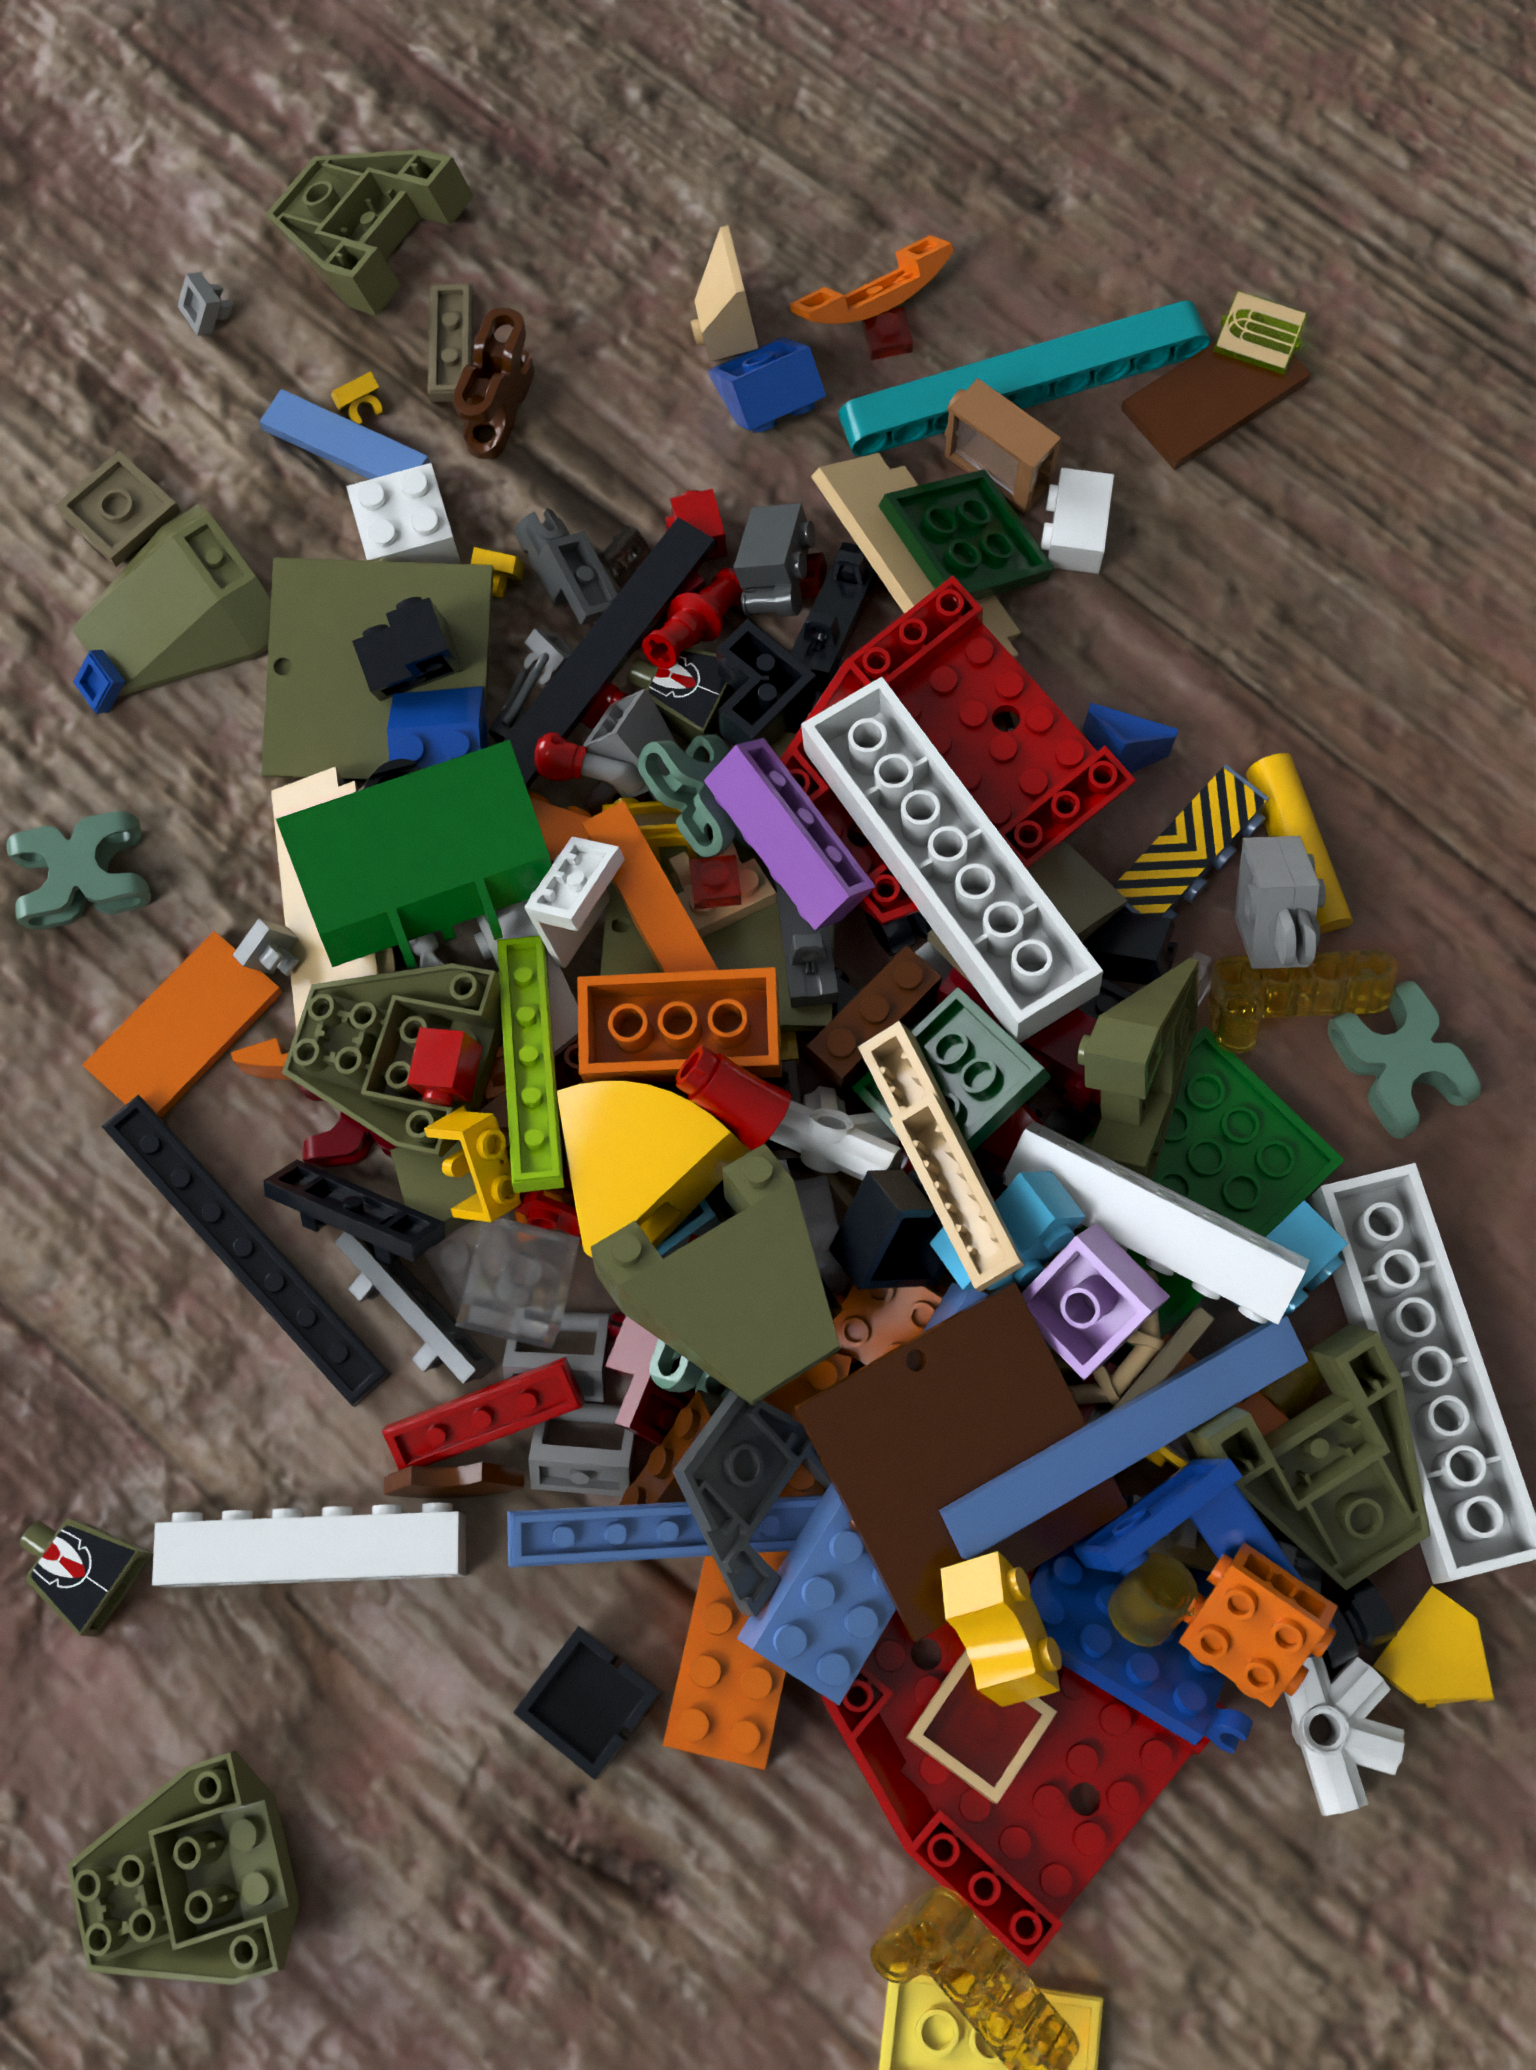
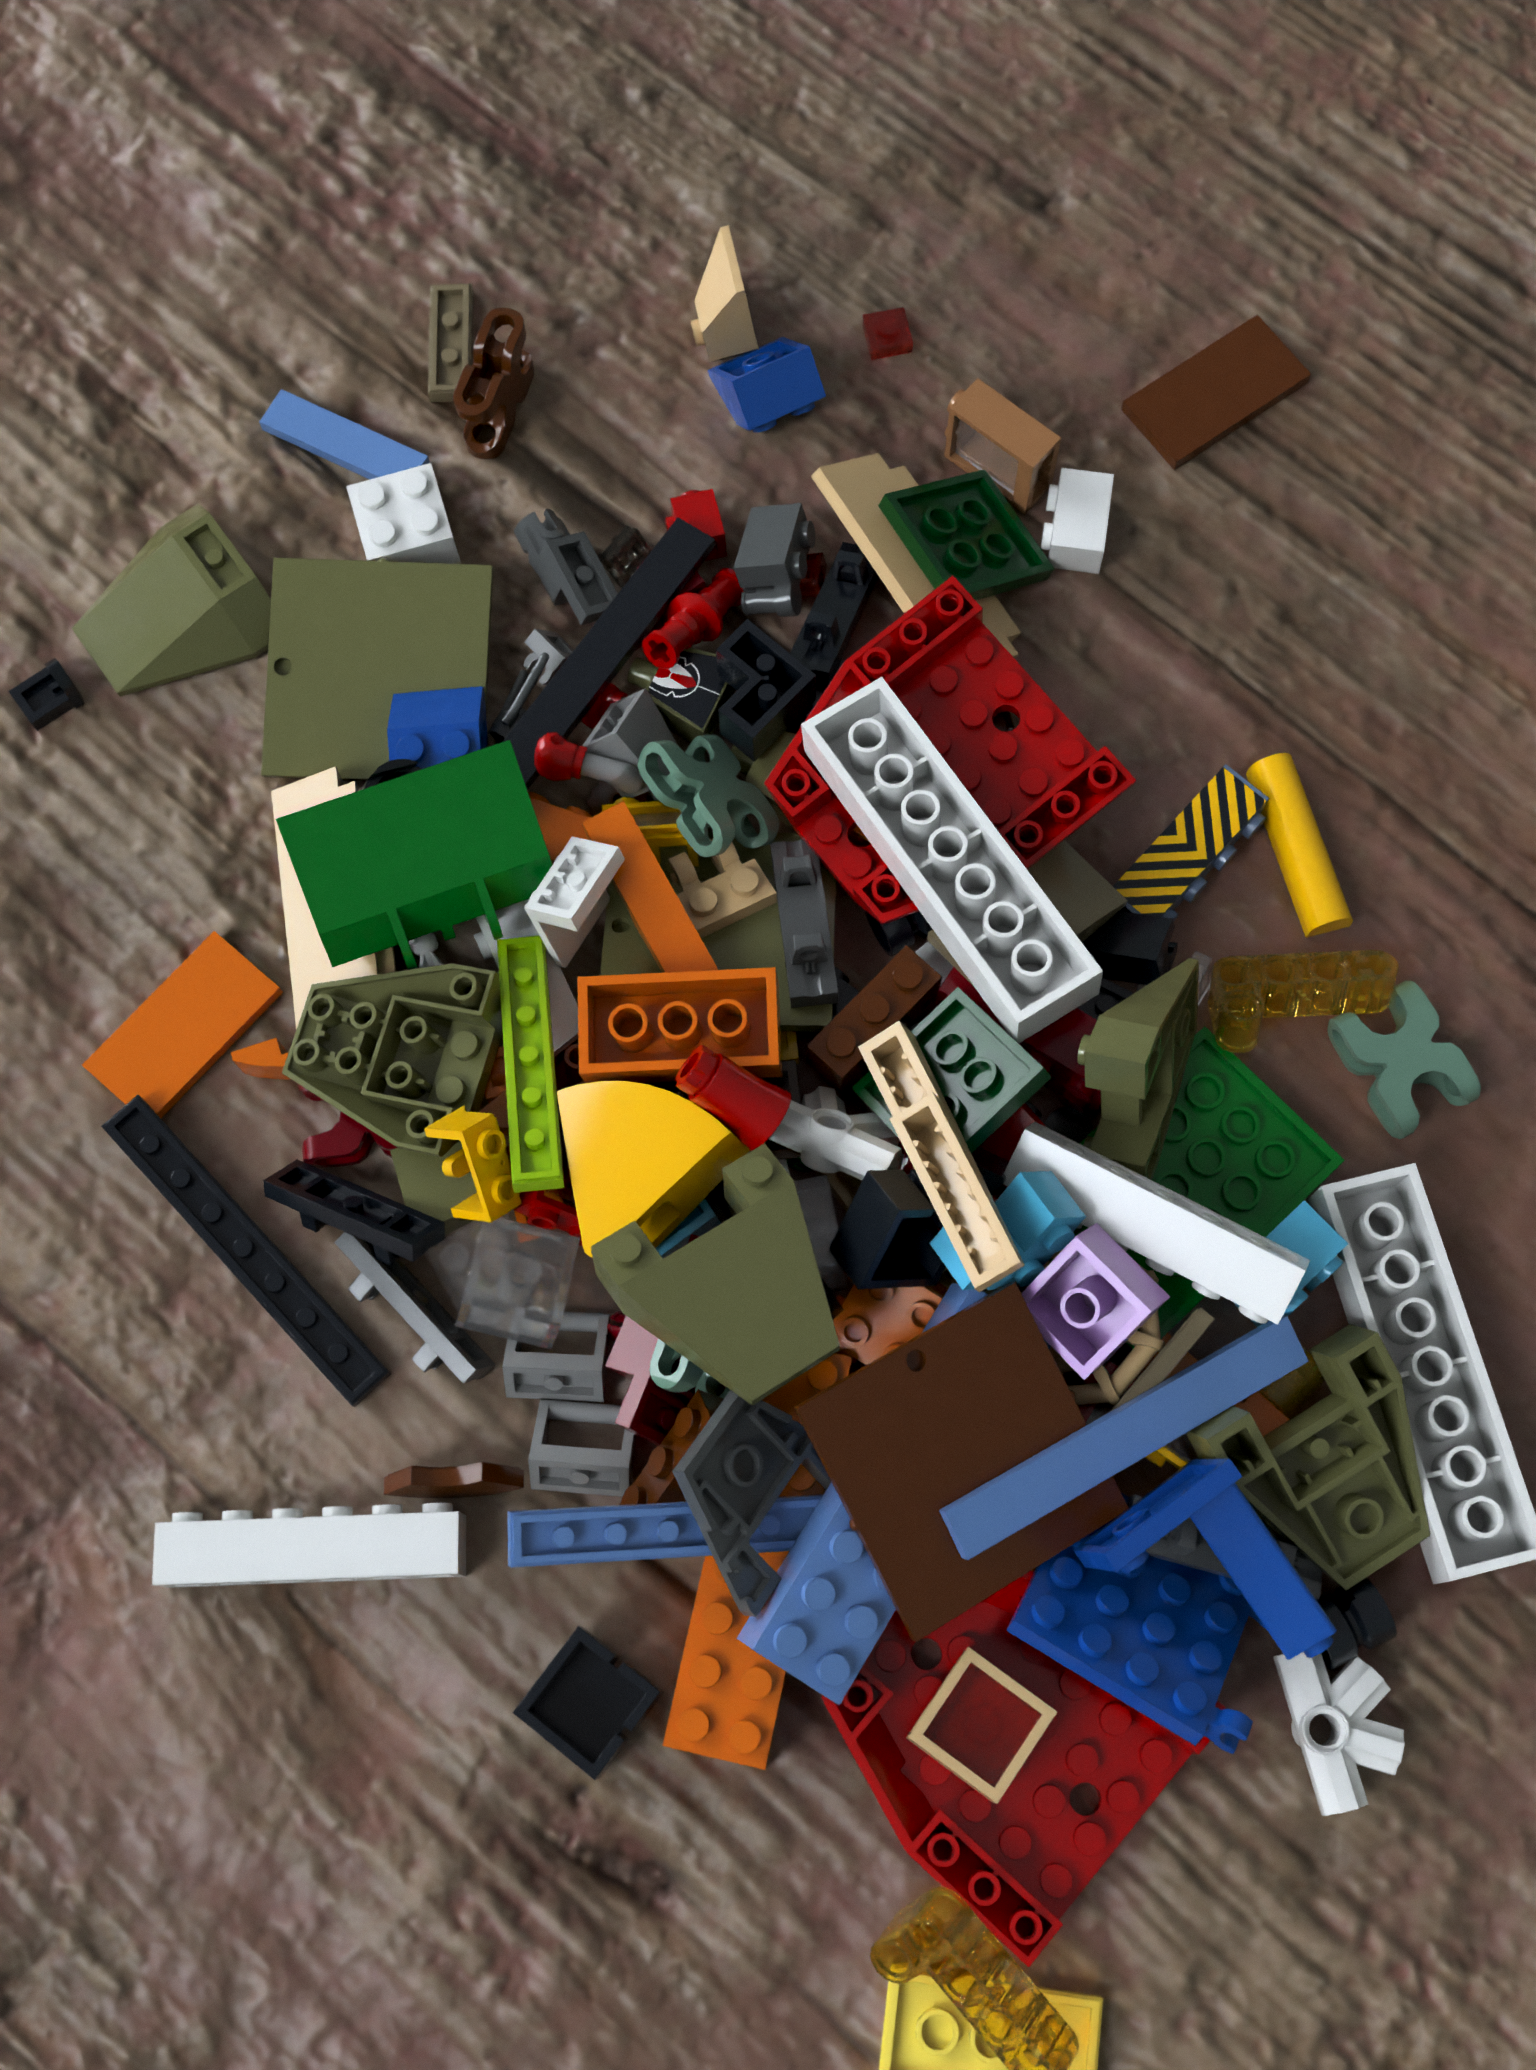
(47, 695): none -> black tile
(78, 870): sand green piece -> none
(82, 1571): torso -> none
(99, 681): blue tile -> none
(117, 508): dark tan plate -> none
(190, 1882): olive wedge -> none
(202, 303): light grey tile -> none
(268, 948): light grey tile -> none
(357, 209): olive wedge -> none
(357, 393): yellow tile -> none
(408, 652): black brick -> none
(444, 1066): red brick -> none
(484, 1415): red tile -> none
(504, 567): yellow tile -> none
(715, 882): clear red plate -> none
(788, 833): medium lavender brick -> none
(917, 266): orange slope -> none
(1000, 1629): yellow brick -> none
(1028, 375): teal beam -> none
(1130, 738): blue slope -> none
(1153, 1600): clear yellow piece -> none
(1258, 1625): orange brick -> none
(1260, 332): piece -> none
(1278, 902): light grey brick -> none
(1437, 1654): yellow slope -> none

